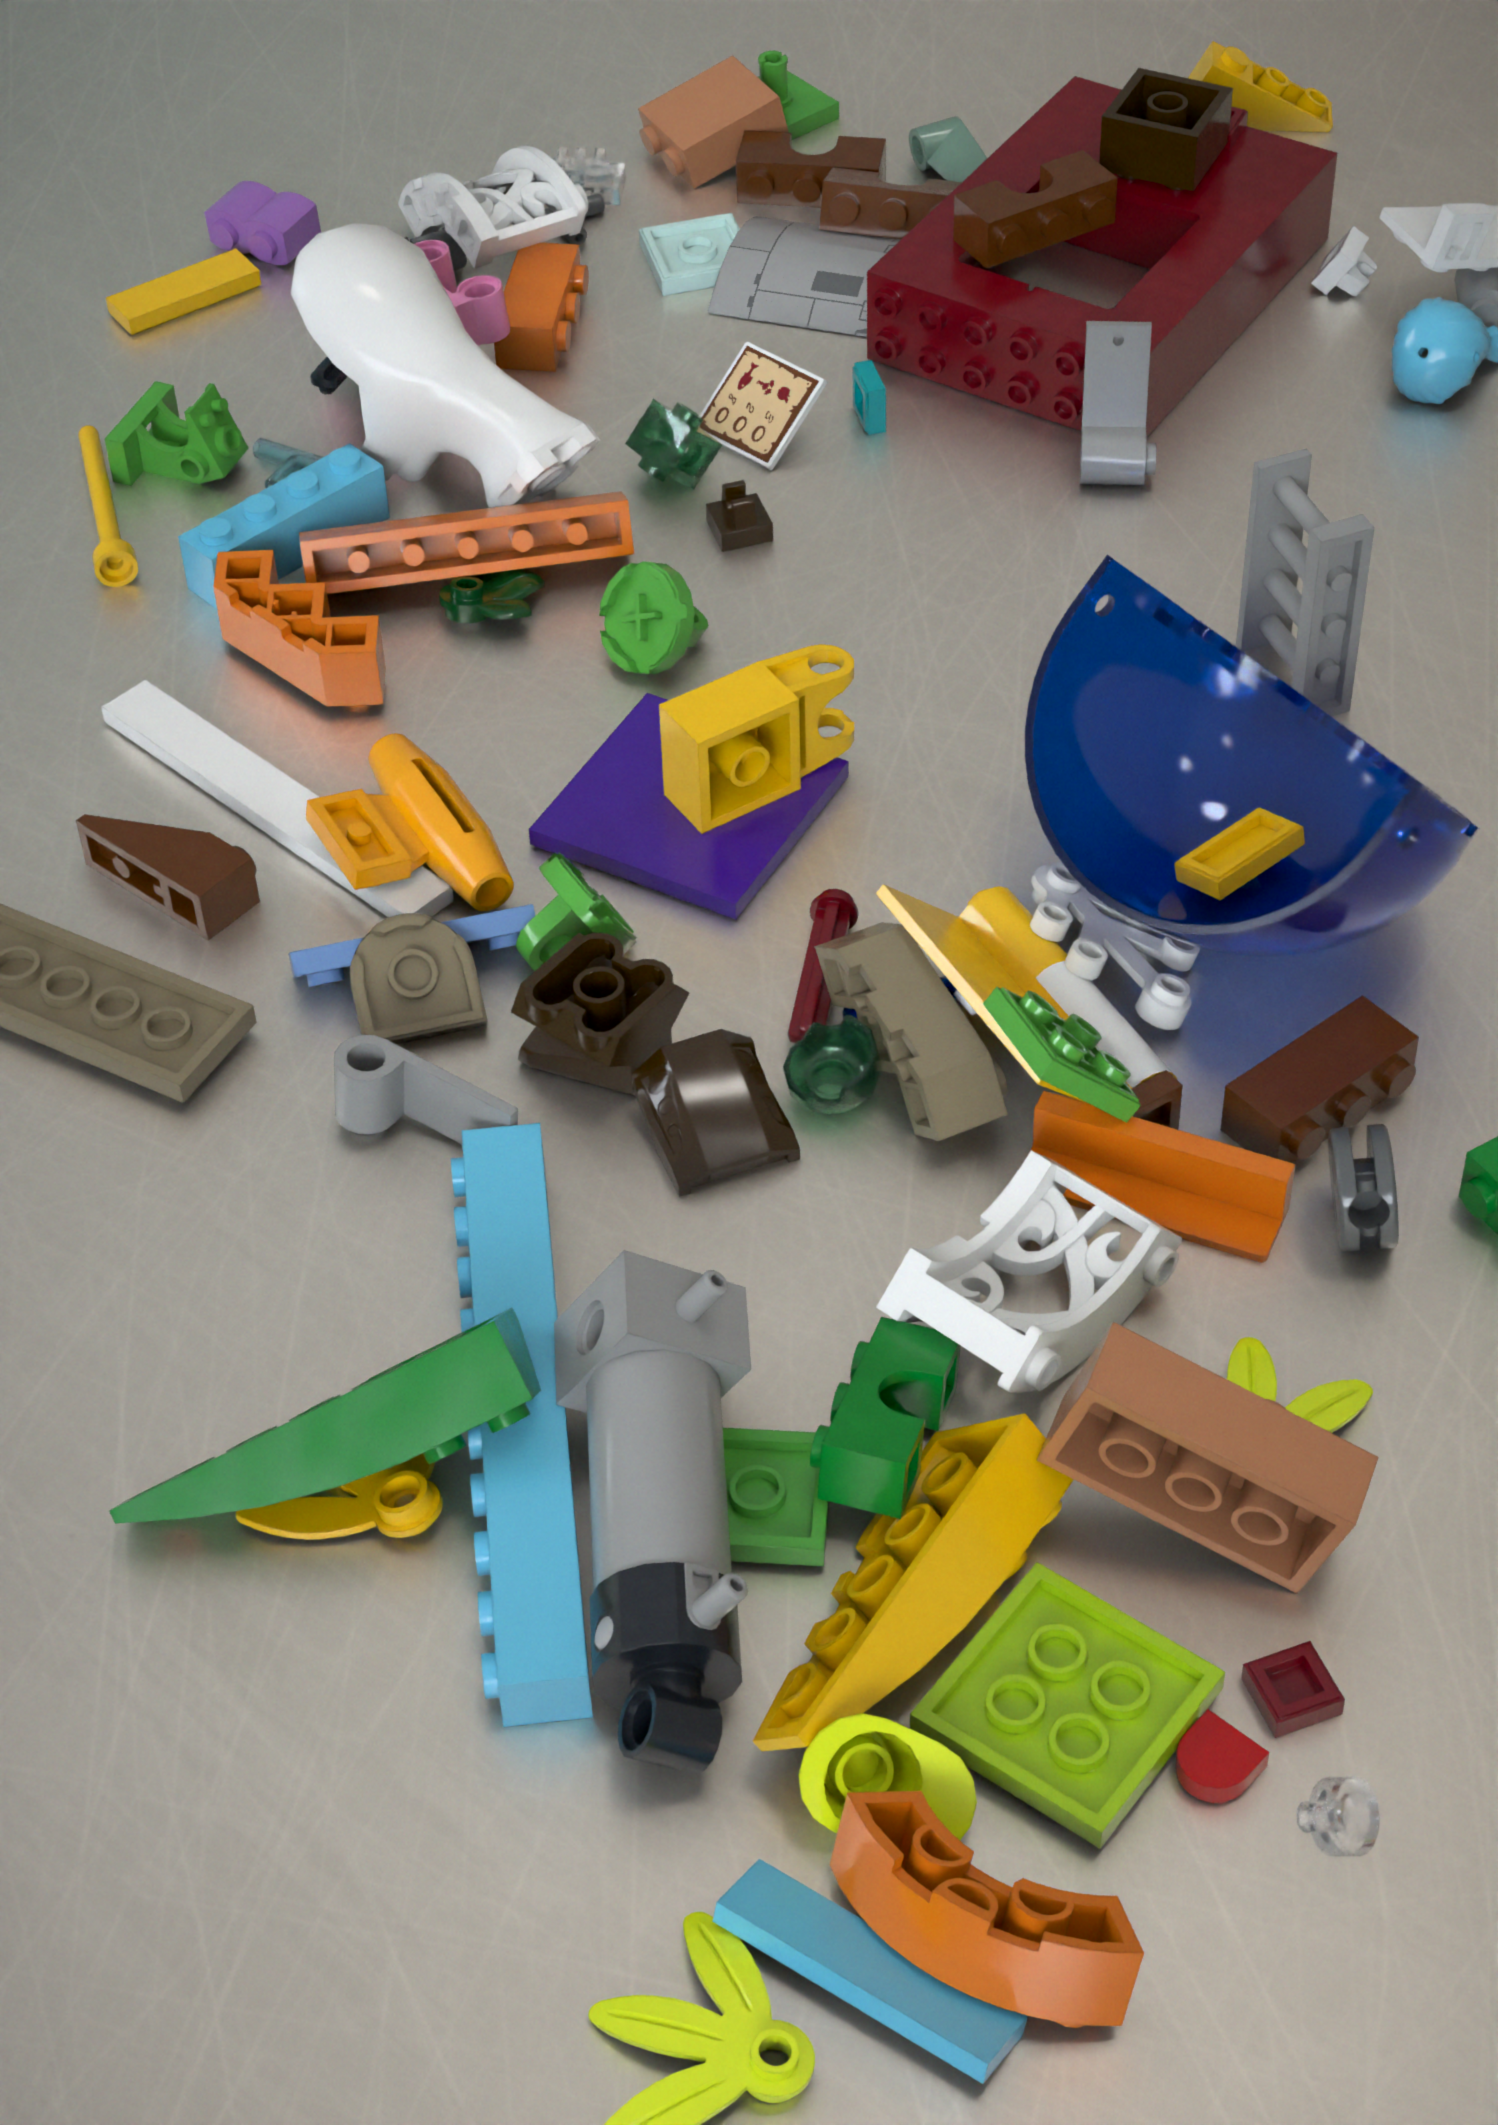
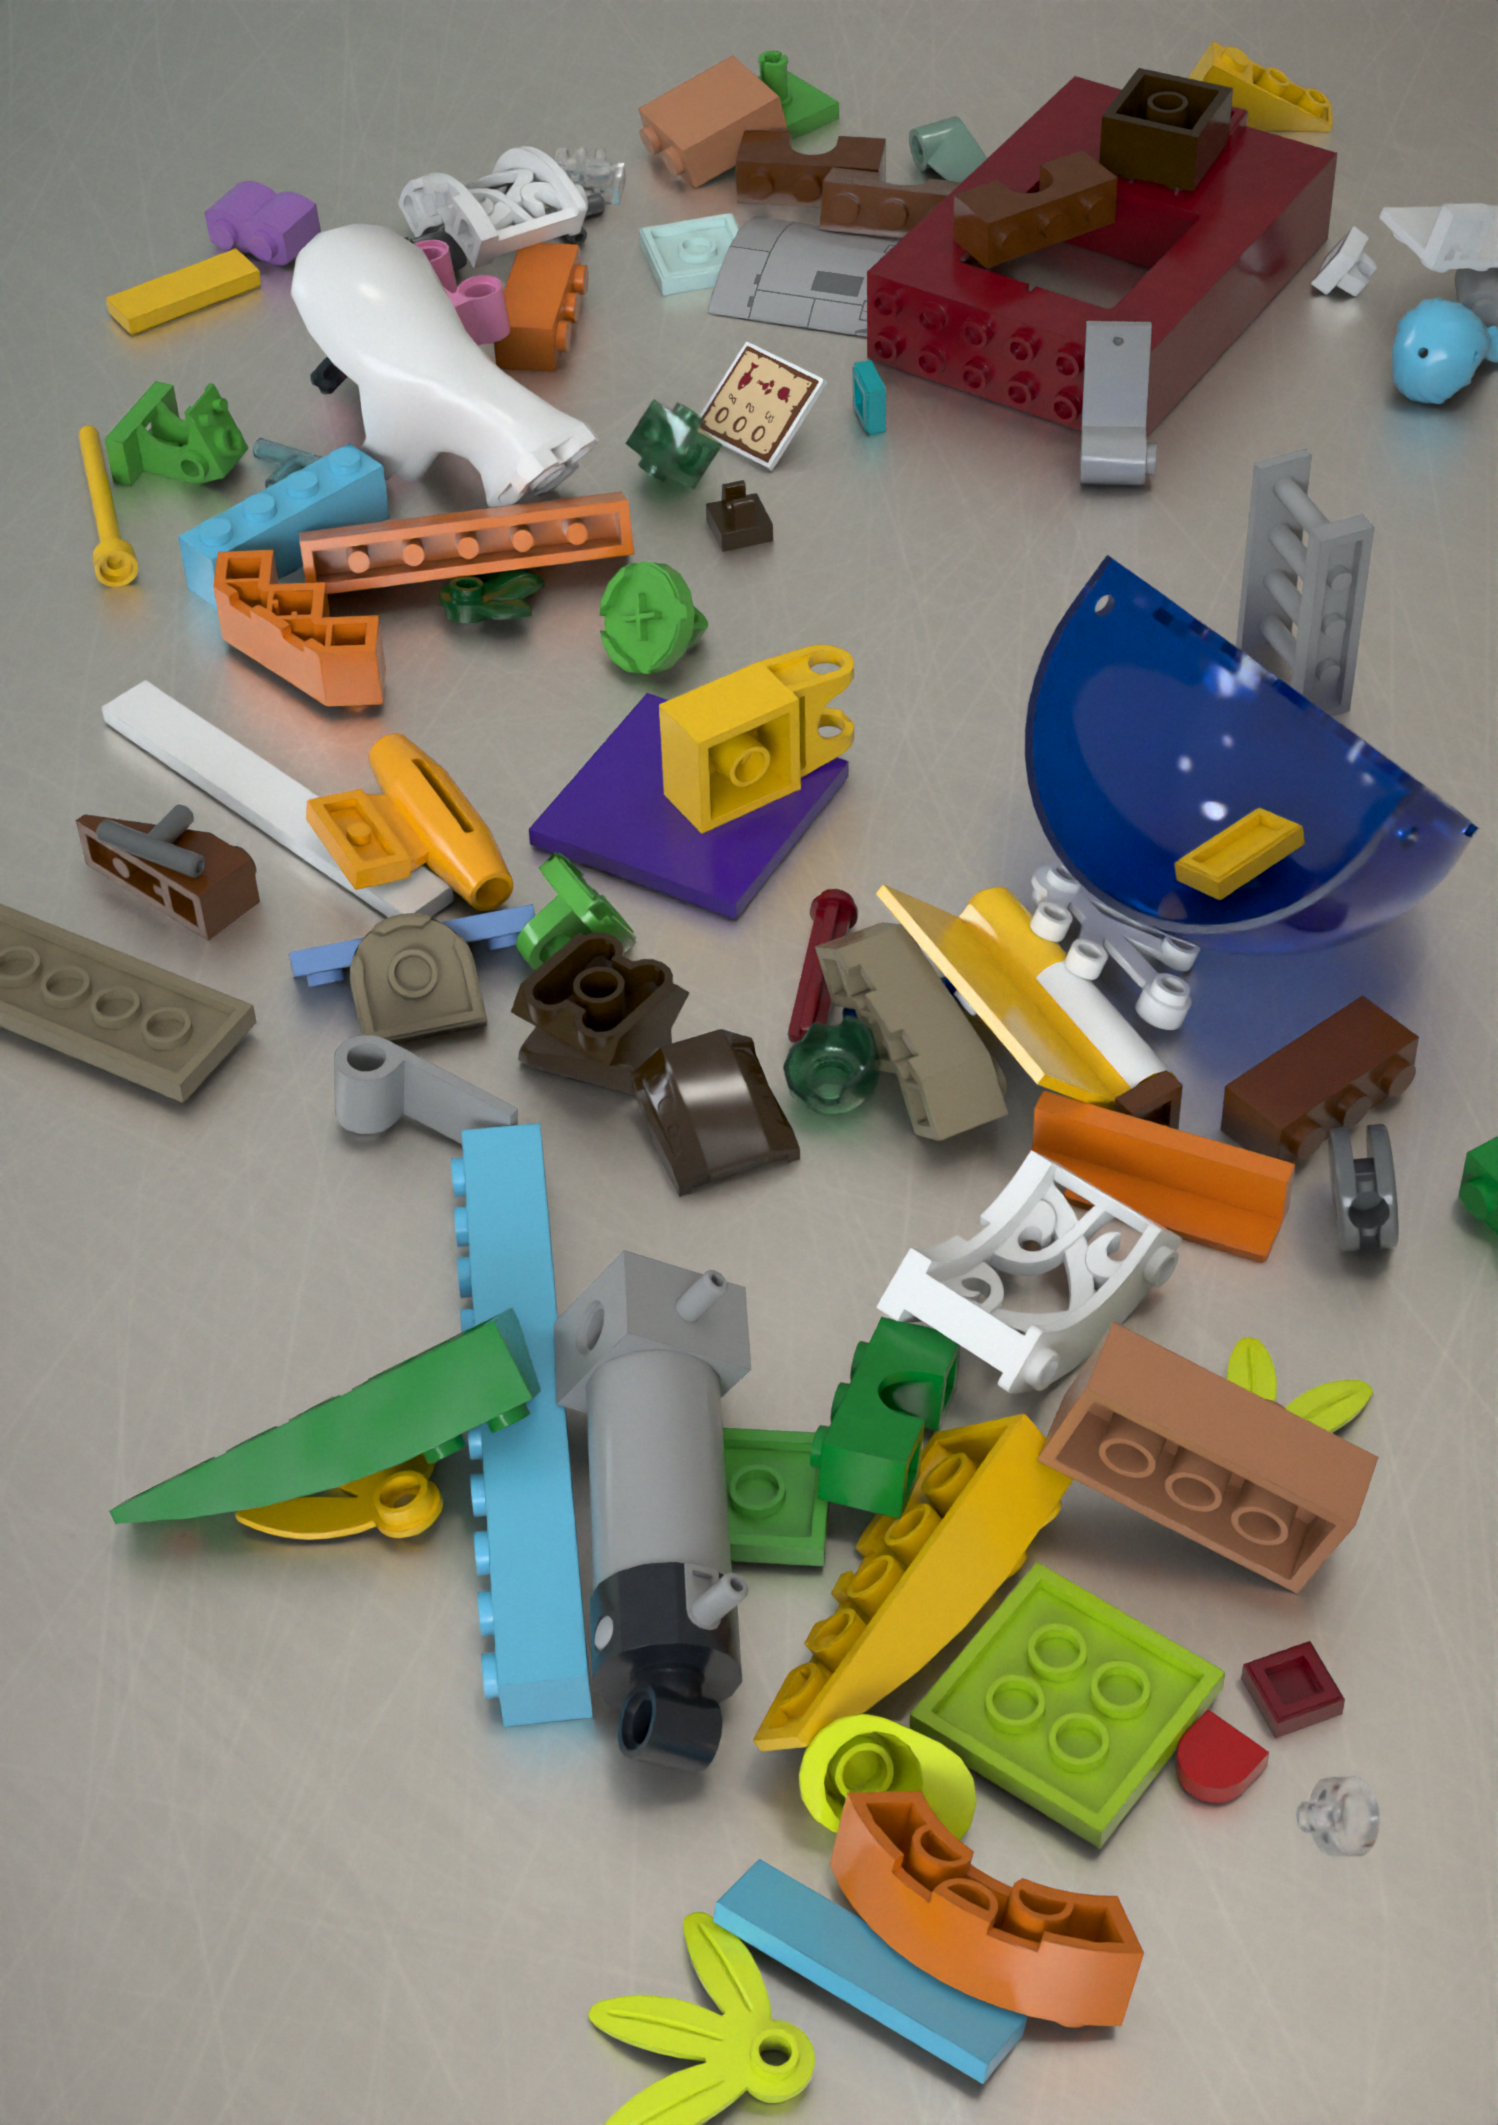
(158, 843): none -> dark grey piece
(1064, 1051): bright green tile -> none

